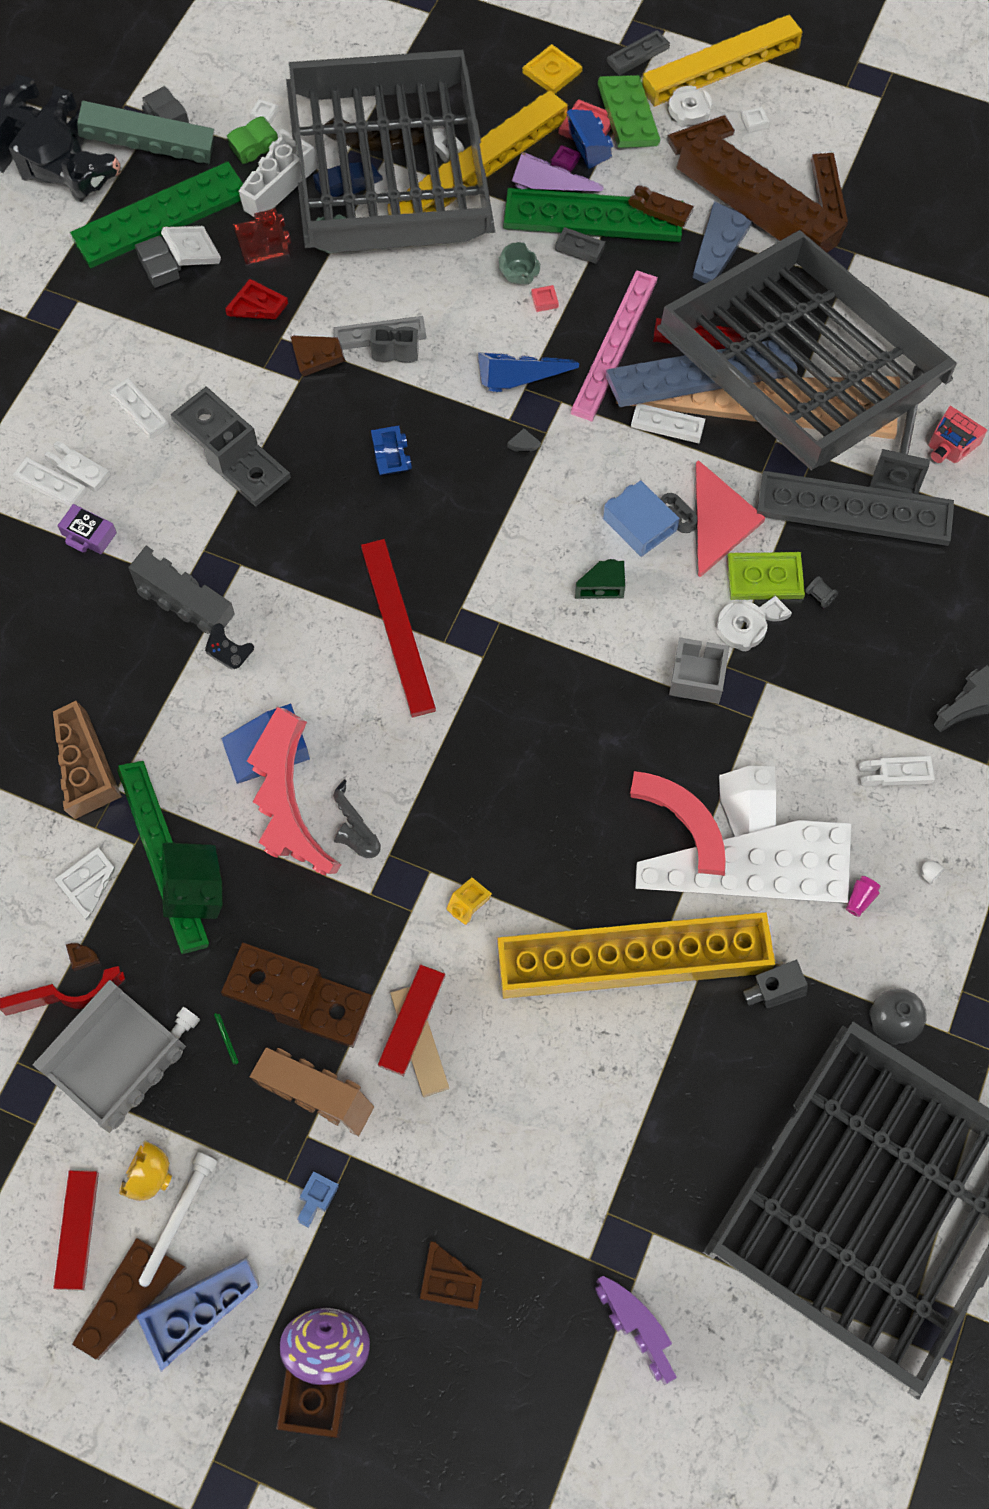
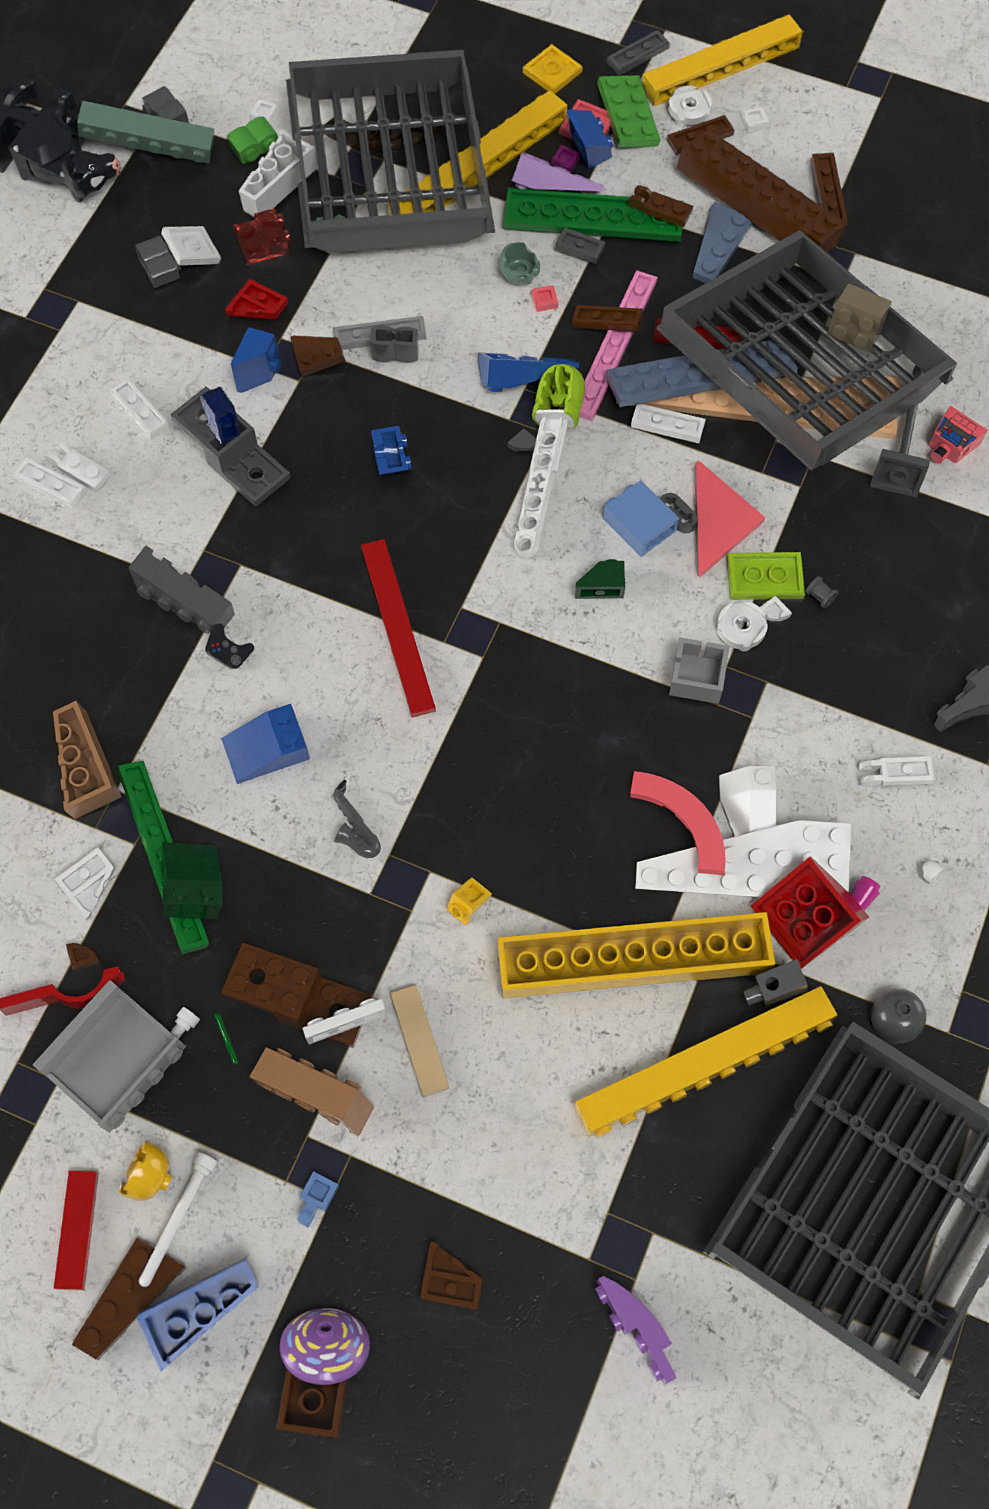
(86, 530): medium lavender piece -> none
(146, 218): green plate -> none
(220, 415): none -> clear blue brick
(255, 360): none -> blue slope
(286, 831): coral arch -> none
(344, 1020): none -> white plate
(357, 179): dark blue slope -> none
(411, 1020): red tile -> none
(440, 141): white plate -> none
(558, 386): none -> white piece
(607, 318): none -> reddish brown tile
(704, 1062): none -> yellow brick
(809, 912): none -> red slope
(856, 508): dark grey plate -> none
(859, 317): none -> dark tan brick

